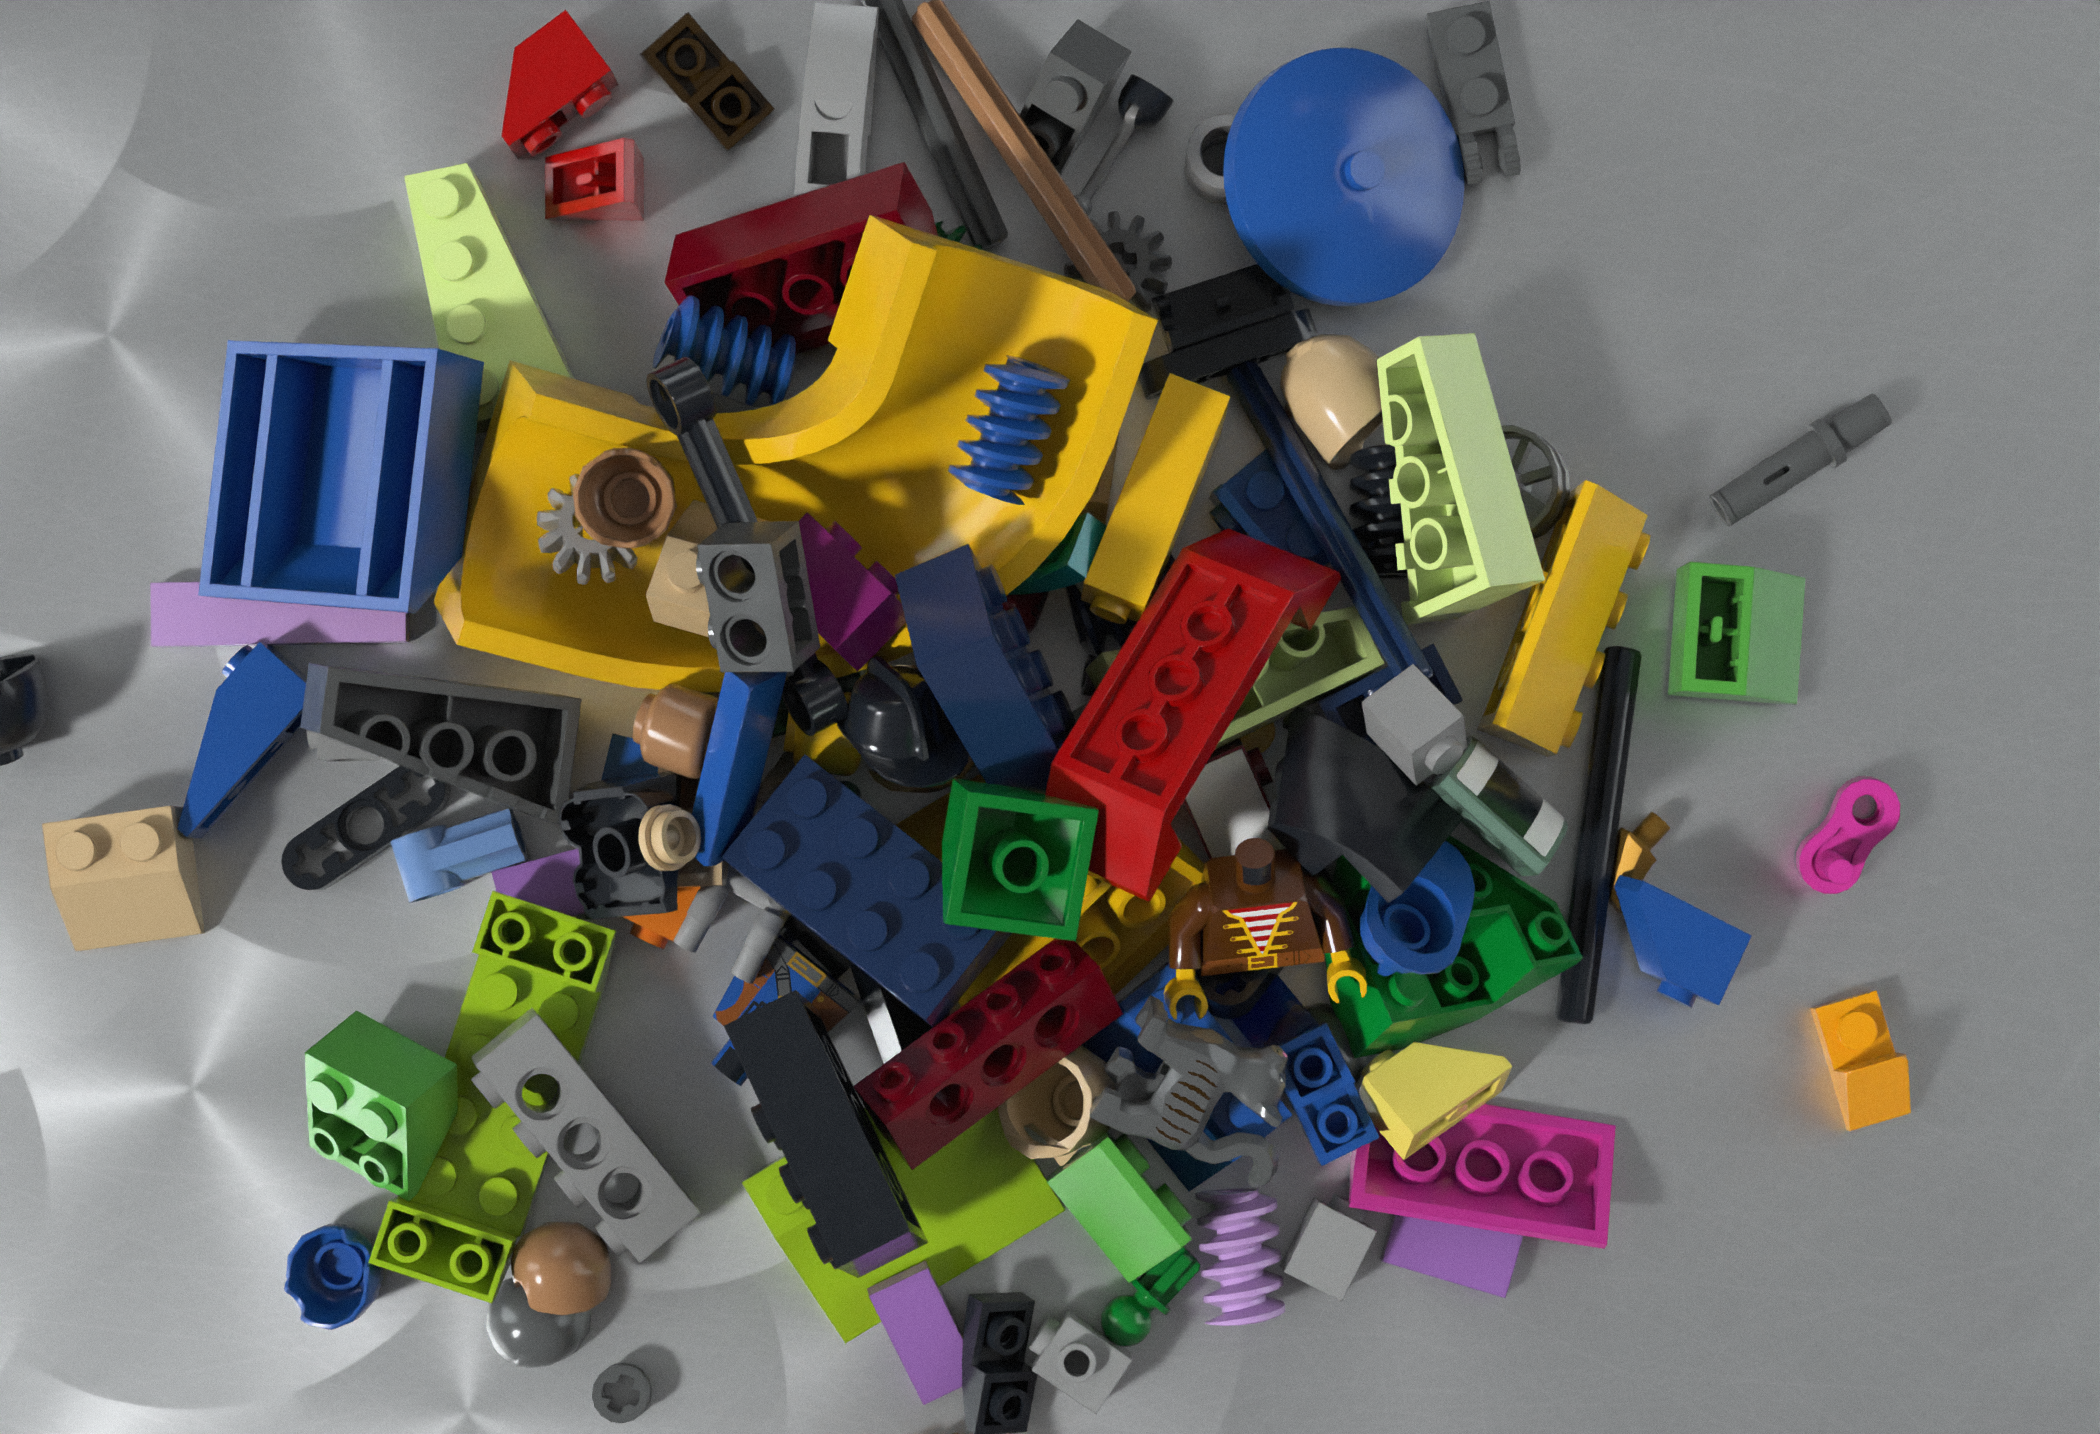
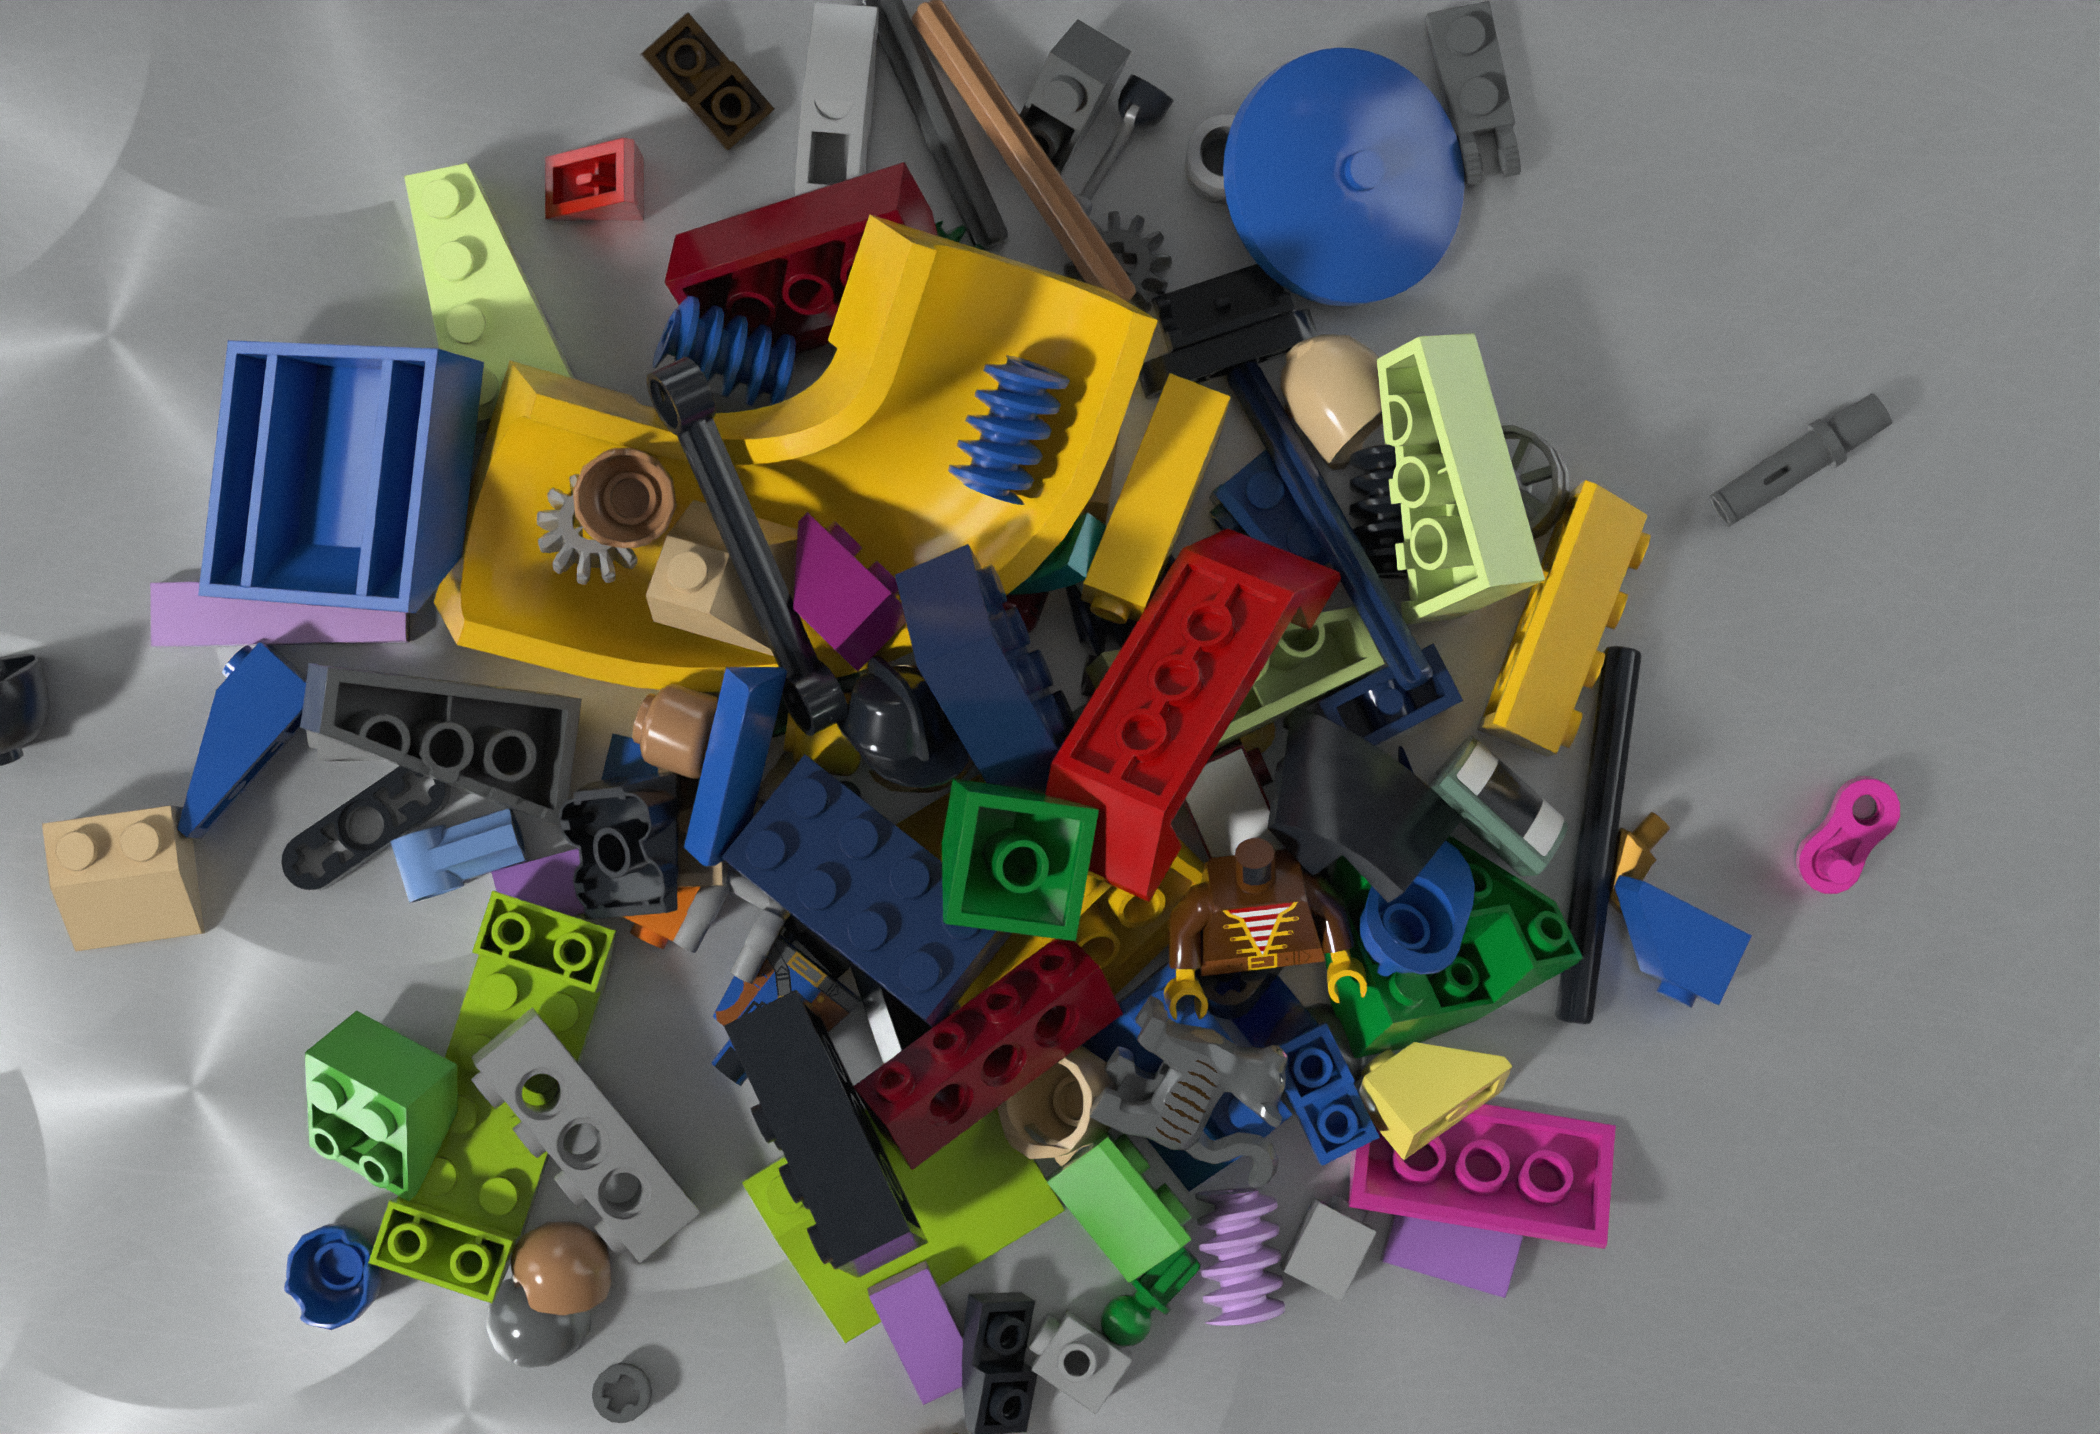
(550, 83): red slope -> none
(668, 837): tan plate -> none
(773, 596): dark grey brick -> none
(1415, 725): light grey brick -> none
(1736, 633): bright green slope -> none
(1862, 1061): light orange slope -> none

